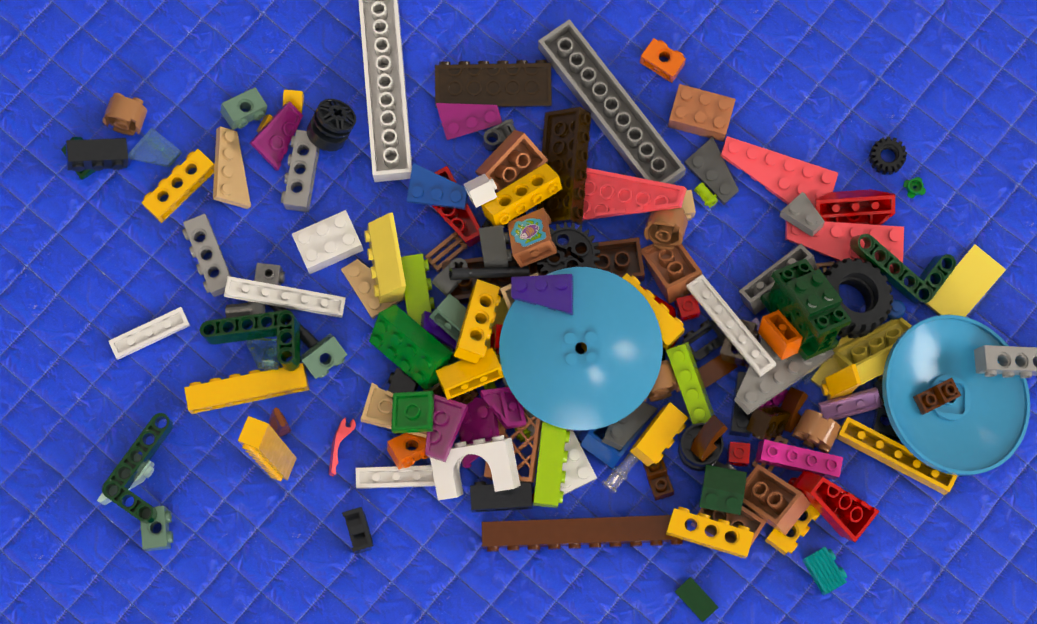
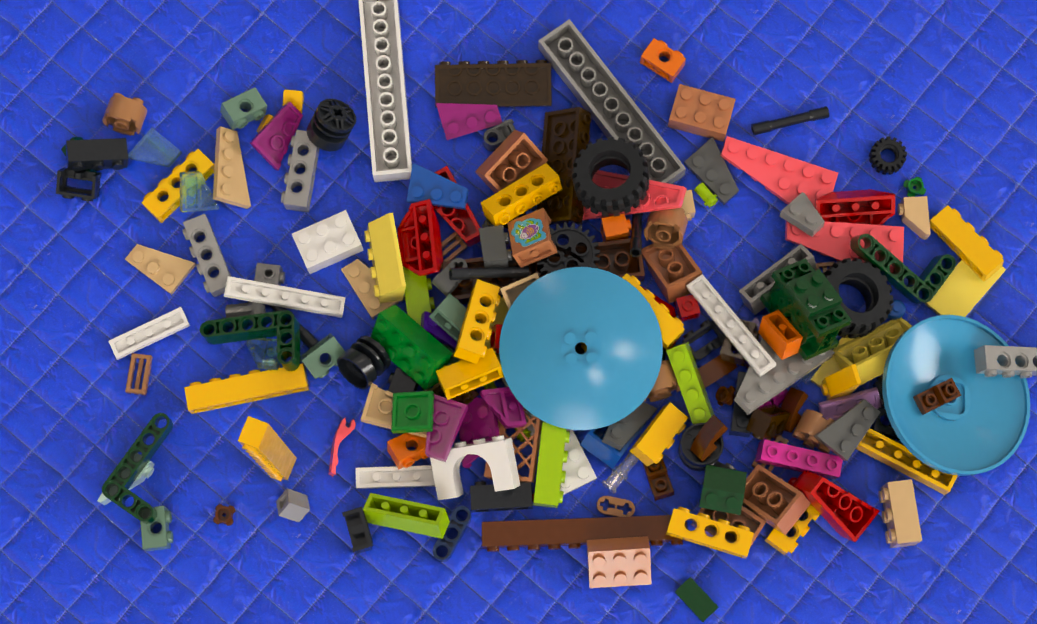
(71, 192): none -> black window
(143, 391): none -> medium nougat tile
(160, 267): none -> tan wing
(195, 193): none -> clear light blue wing
(220, 510): none -> reddish brown plate
(279, 423): slope -> none
(293, 505): none -> light grey panel
(363, 362): none -> black wheel
(406, 515): none -> lime brick
(420, 239): none -> red wedge
(451, 544): none -> dark blue beam
(481, 190): white brick -> none
(545, 290): dark purple wing -> none
(604, 154): none -> black tyre
(614, 512): none -> medium nougat beam
(615, 228): none -> orange brick
(619, 562): none -> brick
(636, 242): none -> black piece
(725, 395): none -> reddish brown plate
(738, 454): red brick -> none
(811, 115): none -> black piece
(824, 570): teal brick -> none
(848, 430): none -> dark grey wing
(900, 514): none -> tan brick
(915, 215): none -> tan slope
(966, 242): none -> yellow brick

